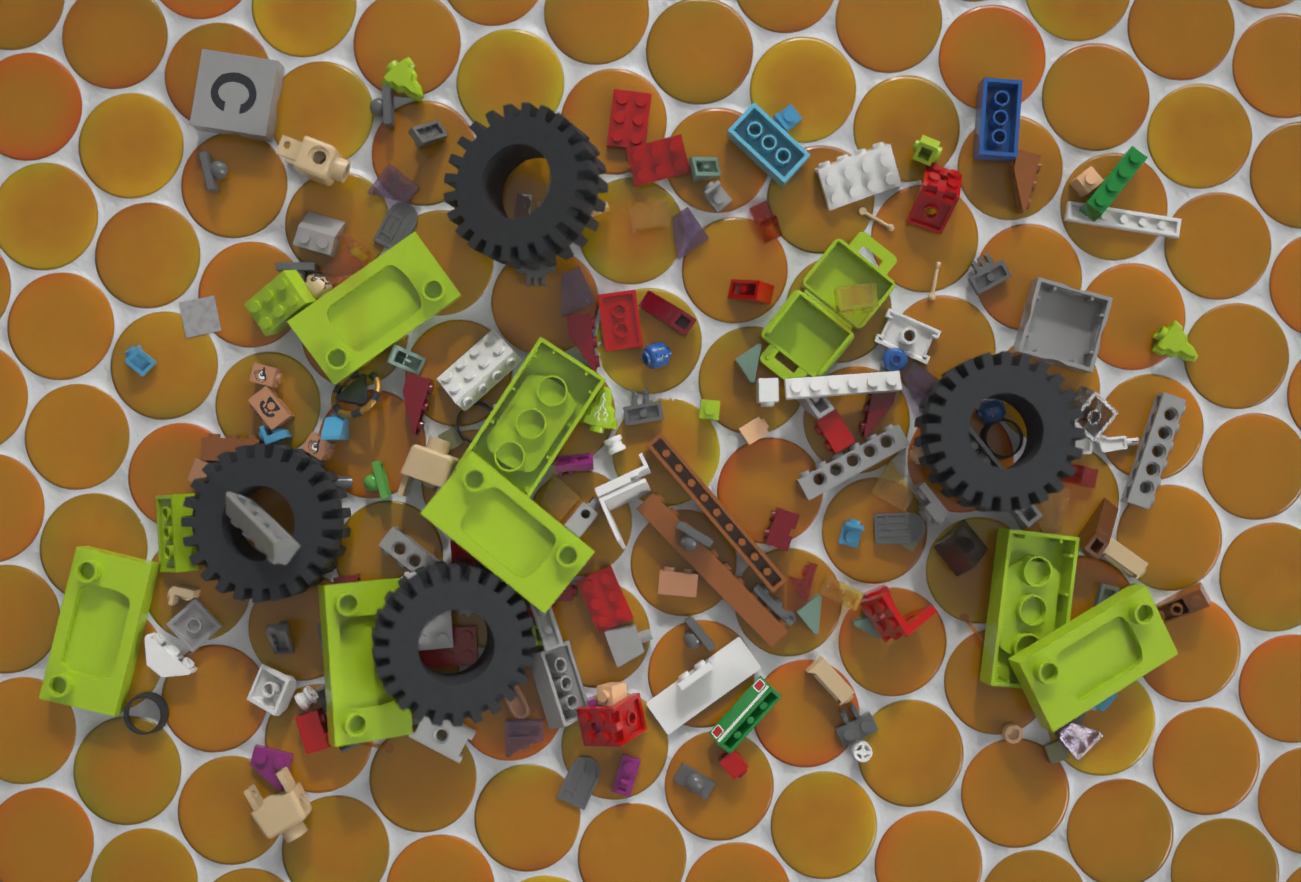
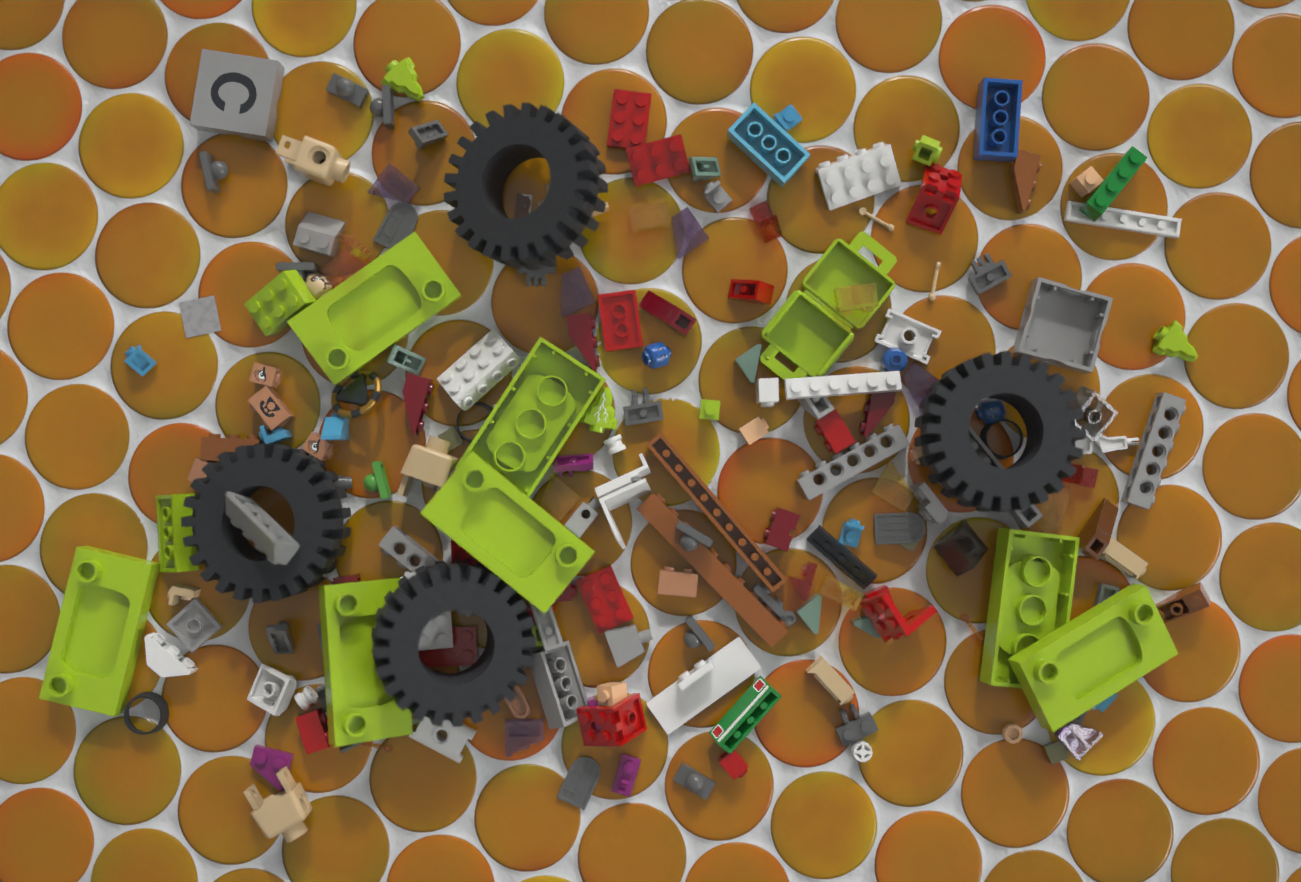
(347, 90): none -> dark grey tile
(841, 557): none -> black tile

